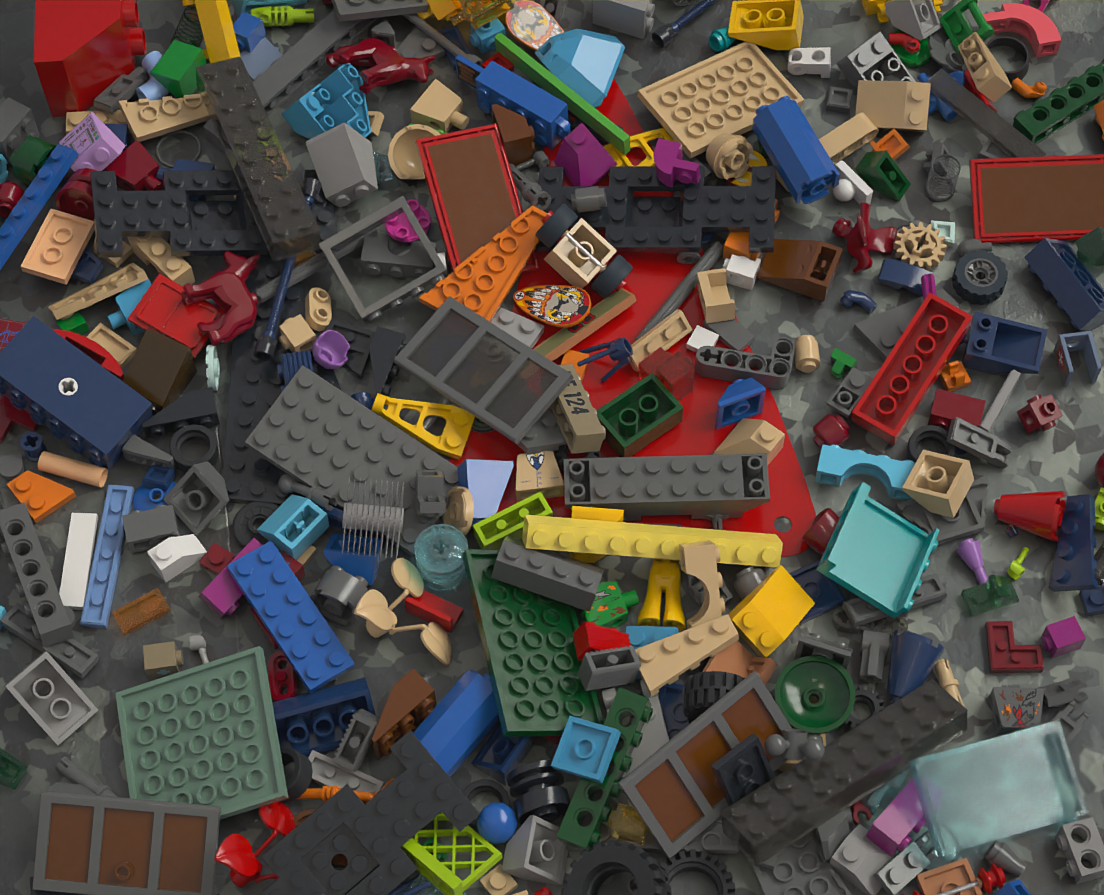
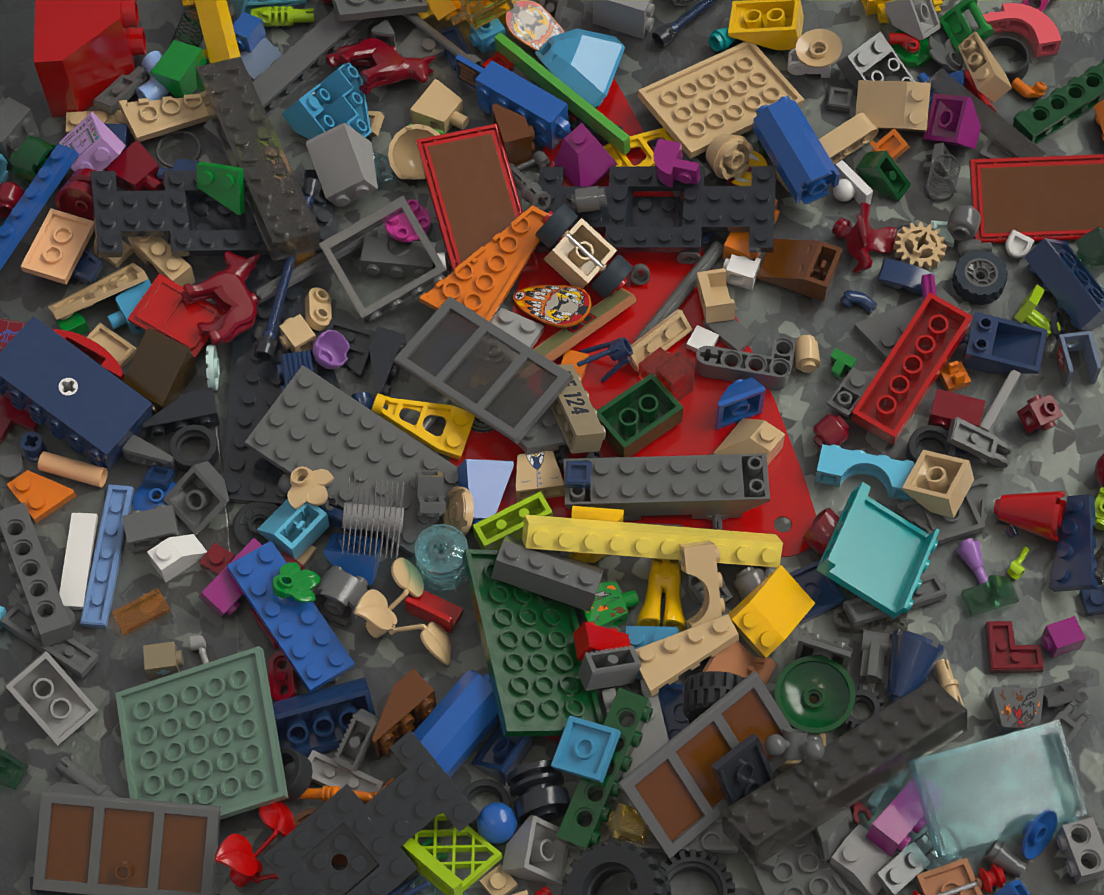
(223, 184): none -> green wing
(295, 583): none -> green plate
(309, 490): none -> tan plate
(578, 474): none -> dark blue tile
(635, 274): none -> dark grey hinge
(818, 41): none -> tan dish
(953, 121): none -> magenta slope
(964, 222): none -> dark grey head
(1017, 244): none -> white tile
(1033, 317): none -> lime piece
(1038, 833): none -> blue dish

